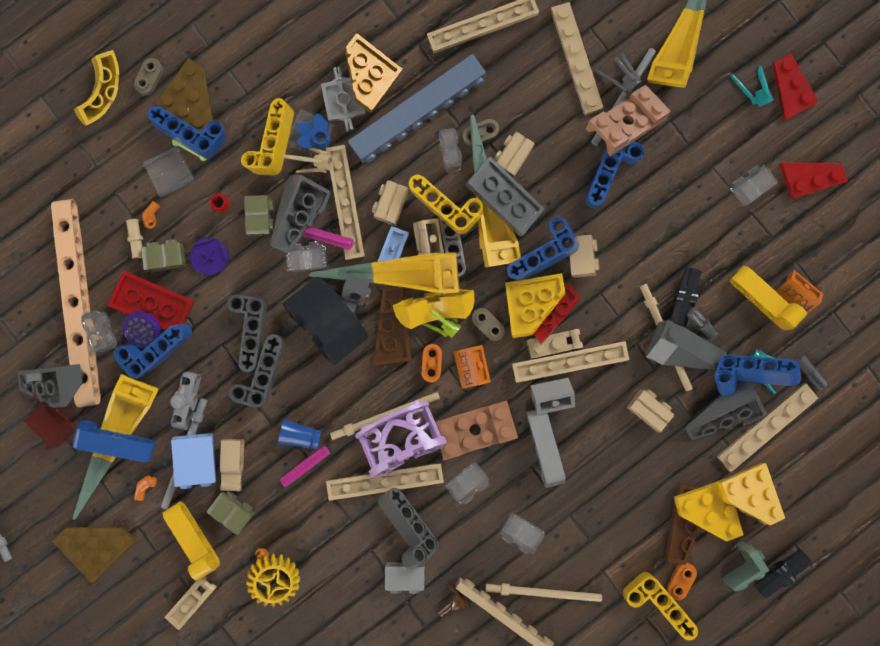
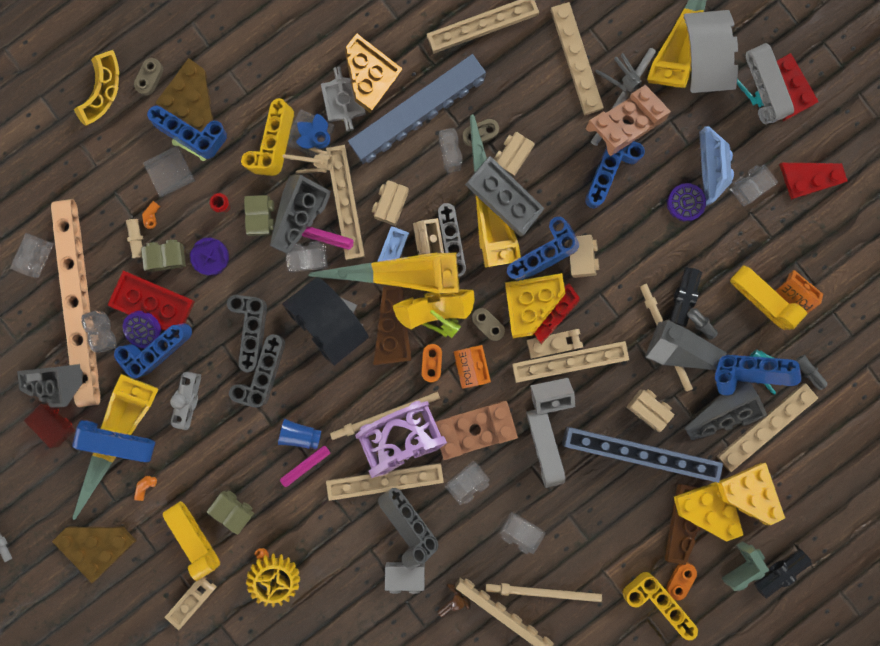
(31, 255): none -> clear brick
(193, 460): light blue brick -> none
(196, 418): light grey bar -> none
(231, 464): tan piece -> none
(356, 290): dark grey brick -> none
(443, 202): yellow beam -> none
(642, 454): none -> sand blue brick
(686, 202): none -> tile
(712, 51): none -> light grey panel
(716, 164): none -> light blue wedge
(769, 84): none -> light grey beam

